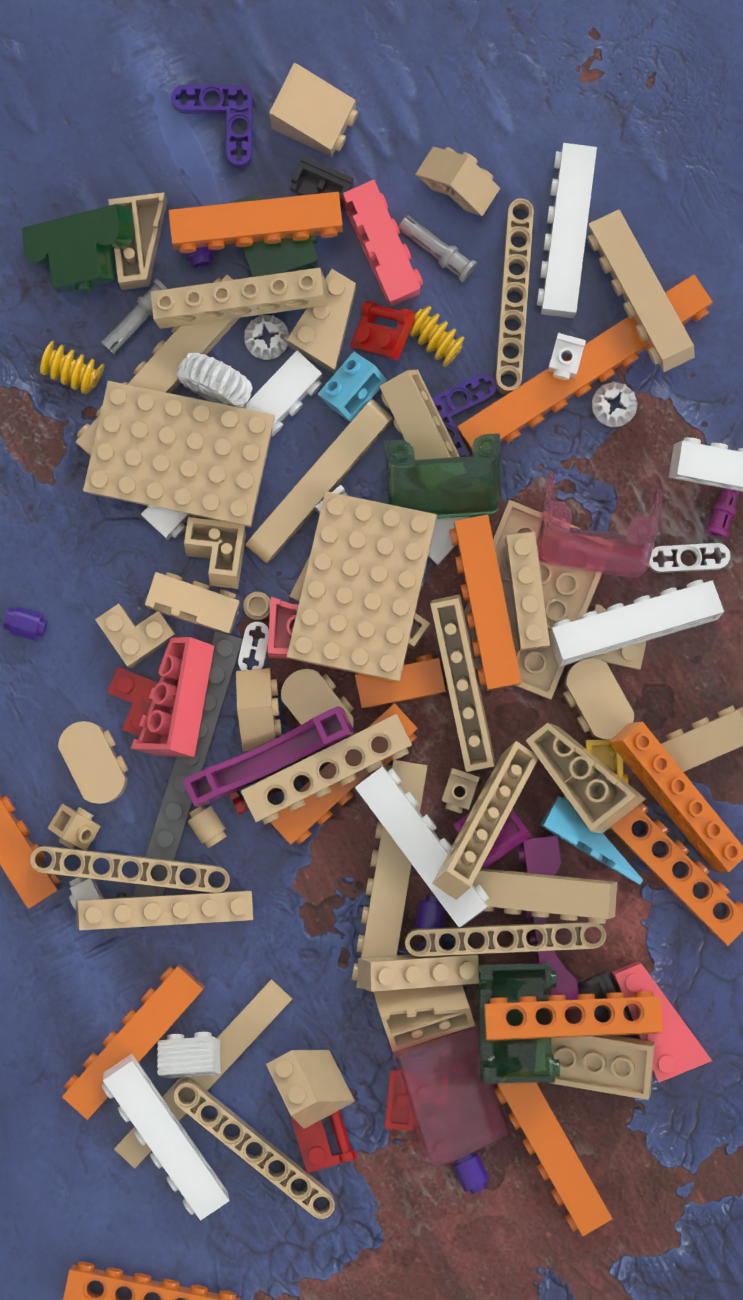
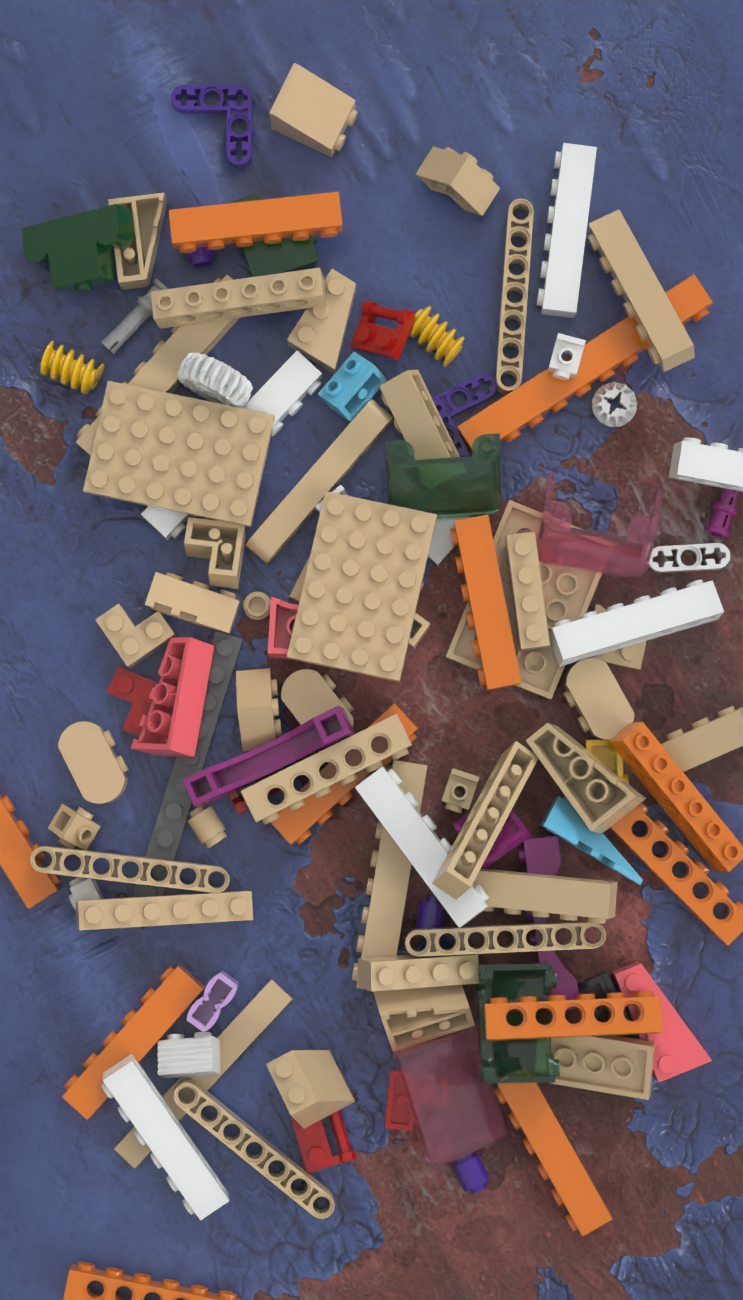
(25, 623): dark purple brick -> none
(209, 1006): none -> lavender brick
(247, 646): white beam -> none
(258, 347): white gear -> none
(318, 178): black hinge -> none
(381, 243): coral wedge -> none
(416, 681): orange brick -> none
(447, 255): light grey pin -> none
(462, 683): tan brick -> none

